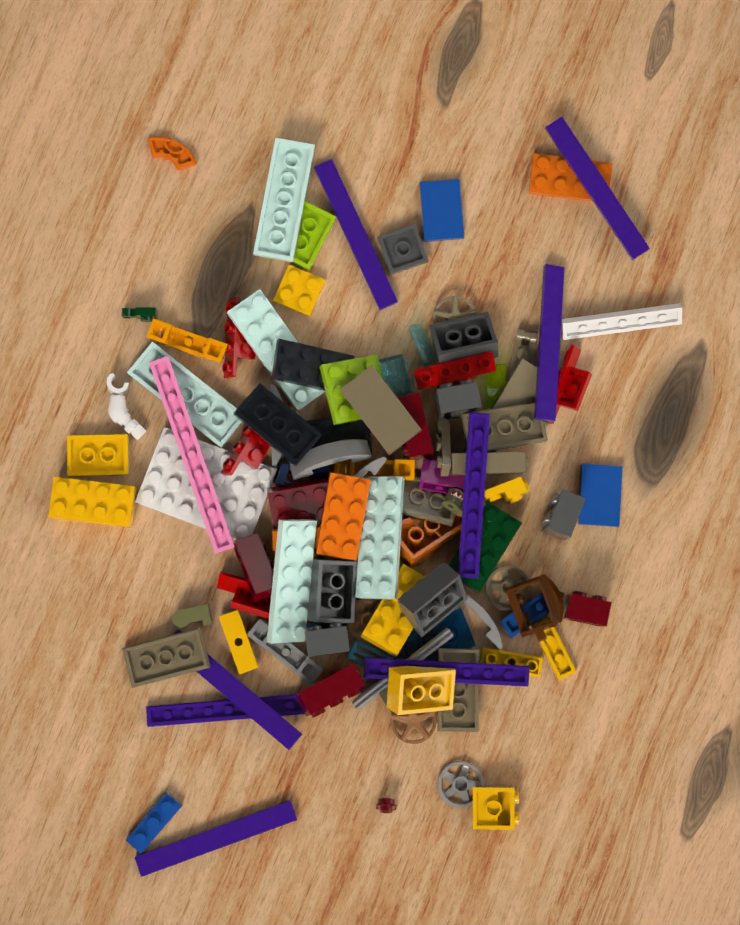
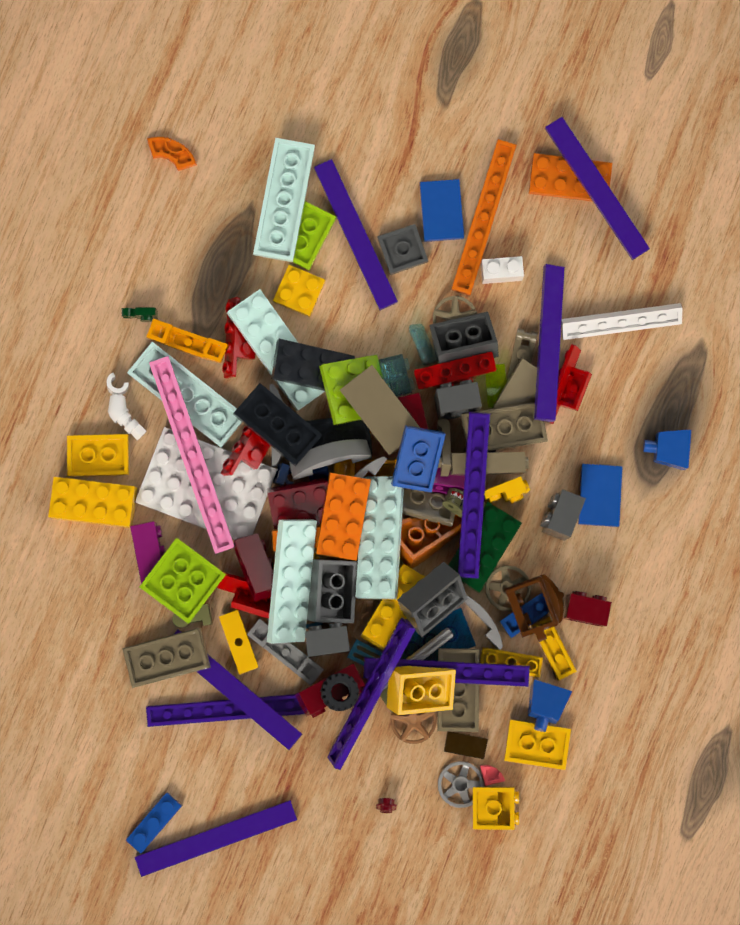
(147, 546): none -> magenta brick
(182, 580): none -> lime plate
(352, 696): none -> black tyre
(371, 693): none -> dark purple tile
(418, 458): none -> blue tile
(465, 745): none -> dark brown tile
(483, 217): none -> orange plate
(491, 775): none -> coral tile
(502, 270): none -> white brick
(535, 747): none -> yellow plate
(546, 703): none -> blue torso
(670, 448): none -> blue torso

